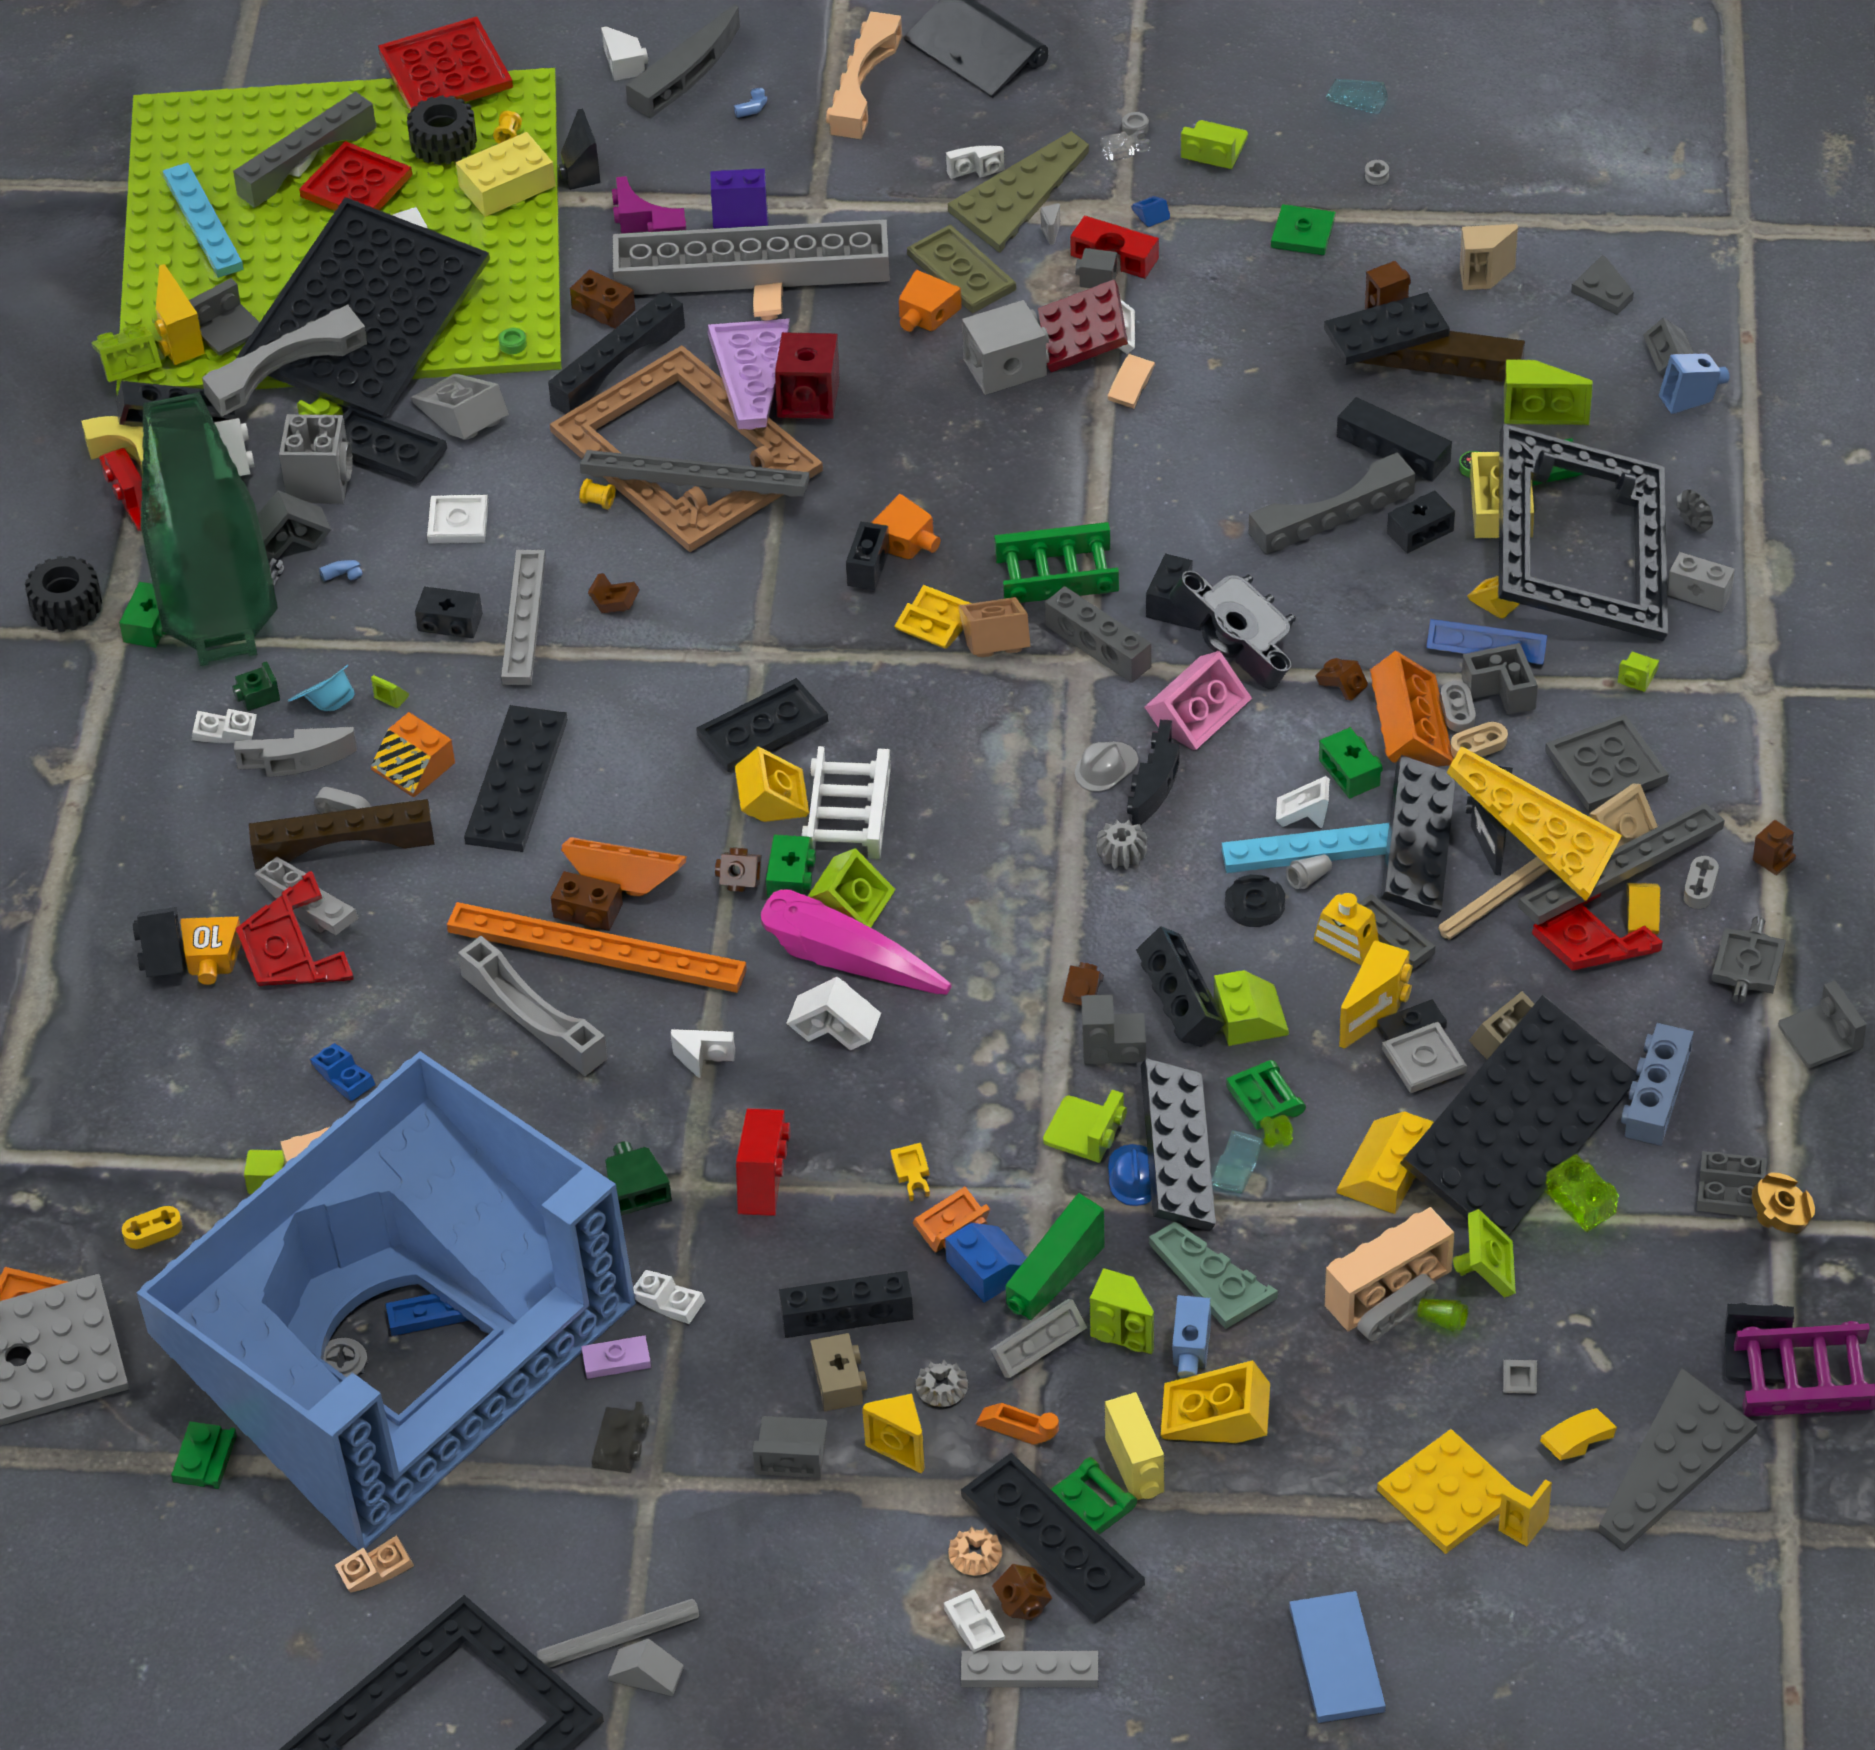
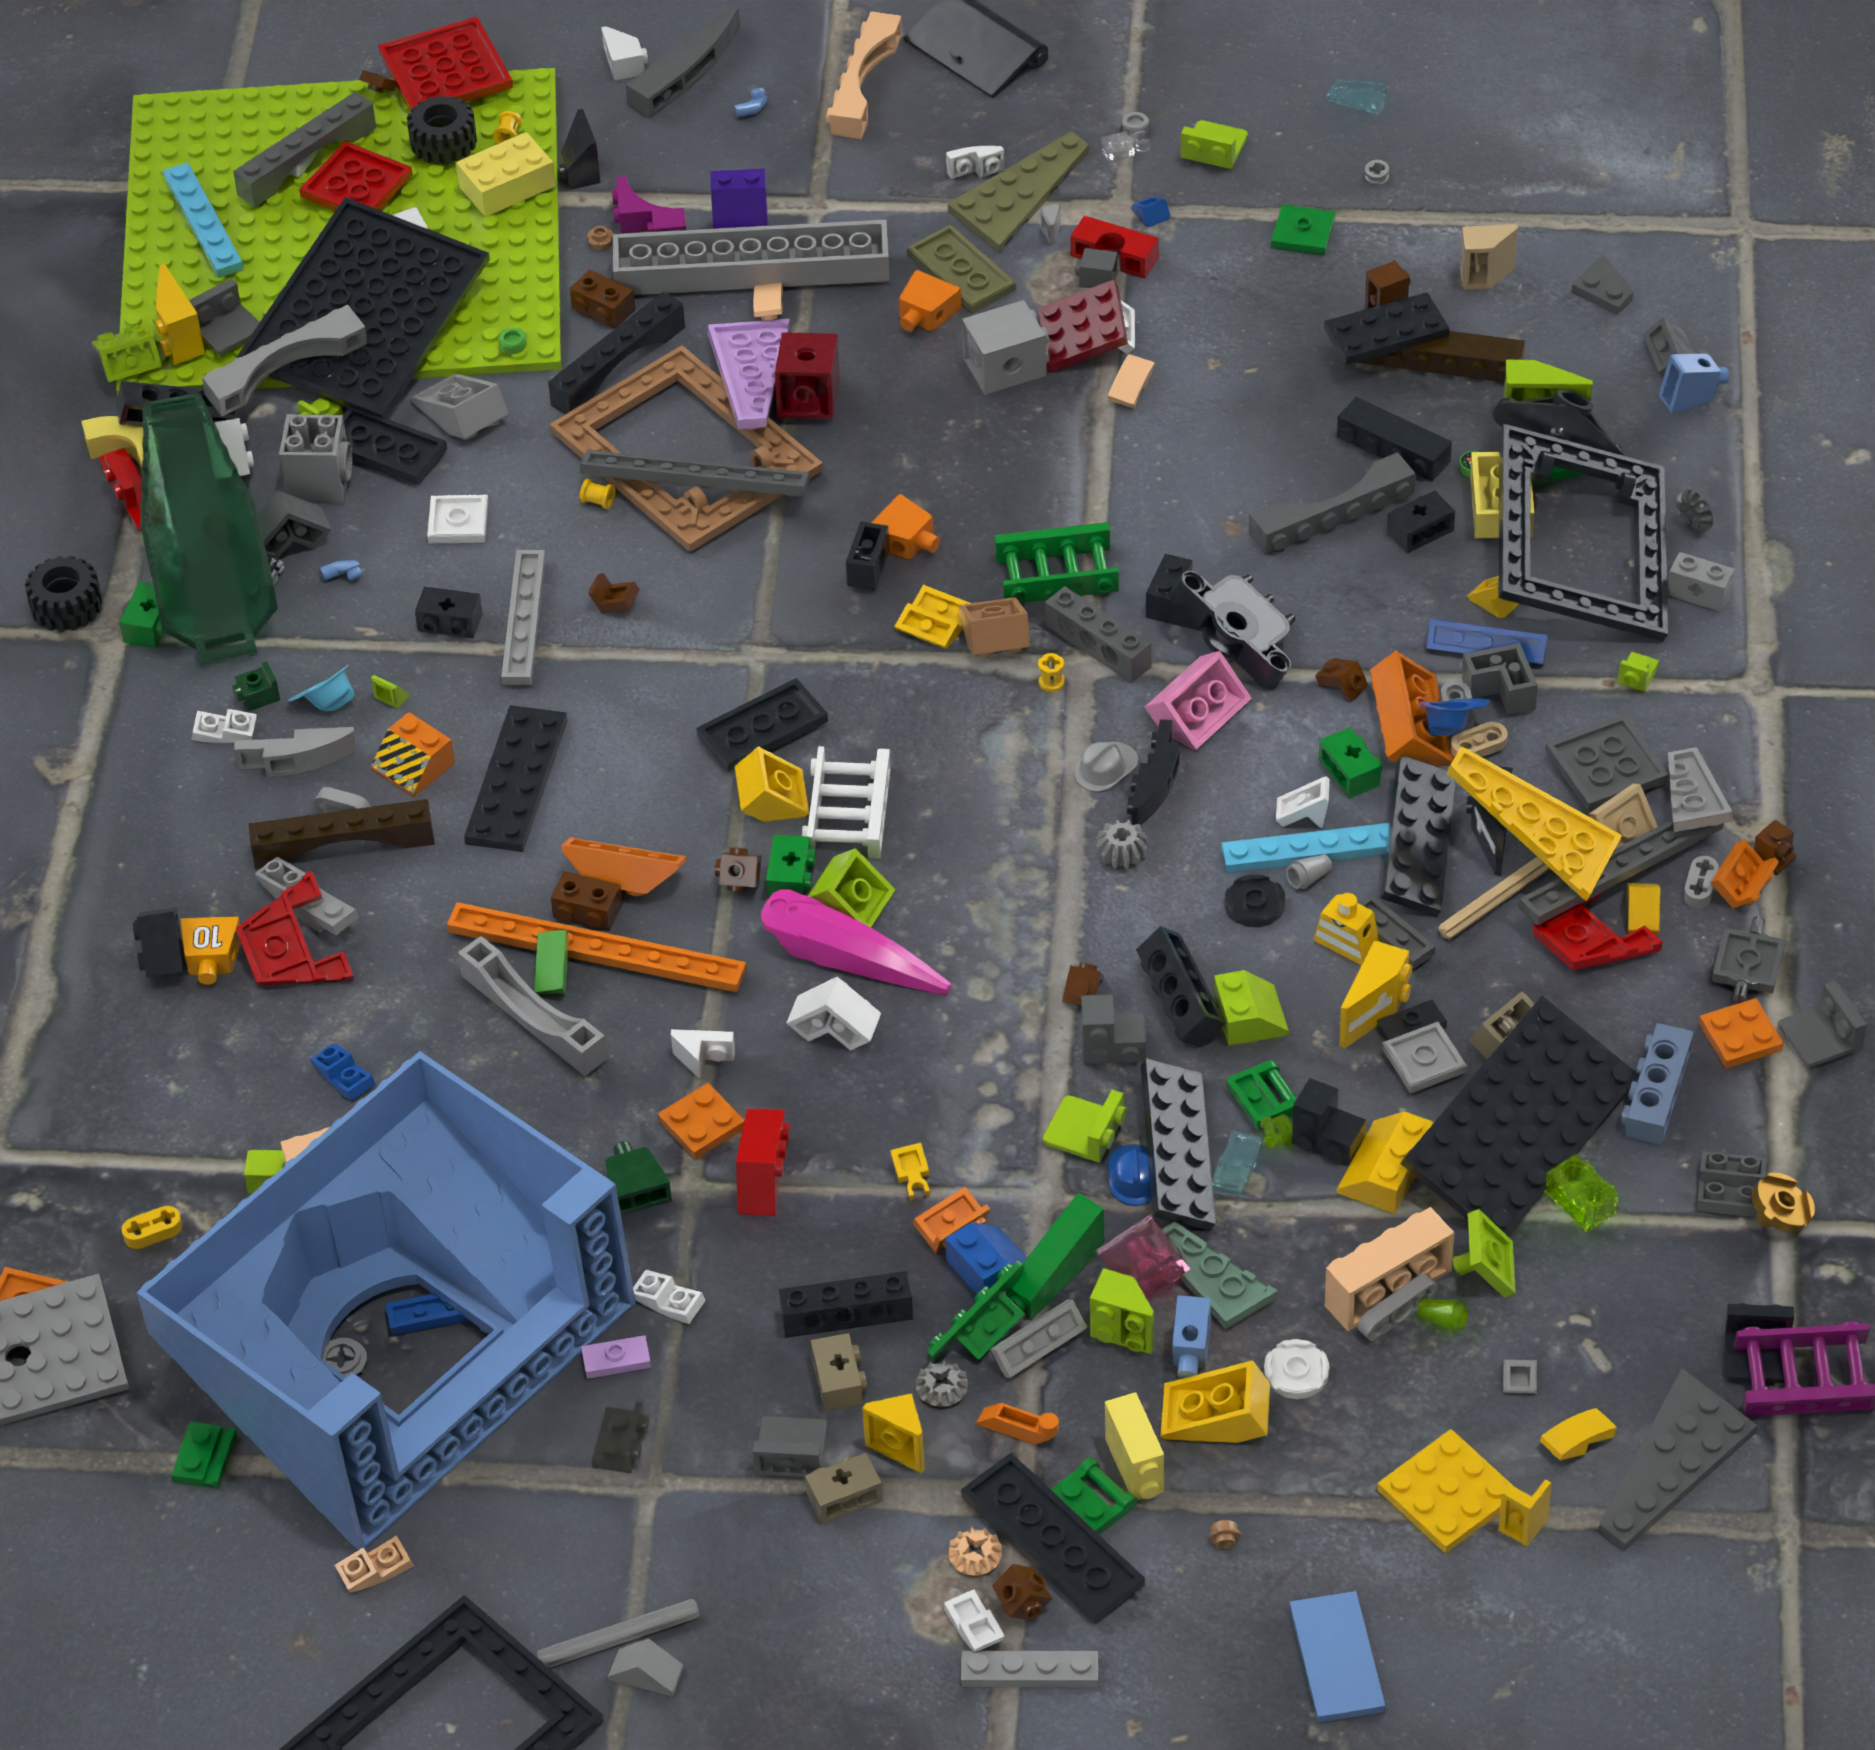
(377, 82): none -> reddish brown plate
(551, 962): none -> bright green slope
(600, 238): none -> medium nougat plate
(701, 1121): none -> orange plate
(843, 1488): none -> dark tan brick
(985, 1321): none -> green bracket
(1046, 673): none -> yellow bush
(1145, 1254): none -> clear pink slope
(1224, 1534): none -> medium nougat plate
(1296, 1369): none -> white tile
(1324, 1127): none -> black brick
(1451, 716): none -> blue piece
(1559, 416): none -> black piece
(1694, 792): none -> light grey wing
(1741, 1033): none -> orange plate
(1743, 875): none -> orange bracket

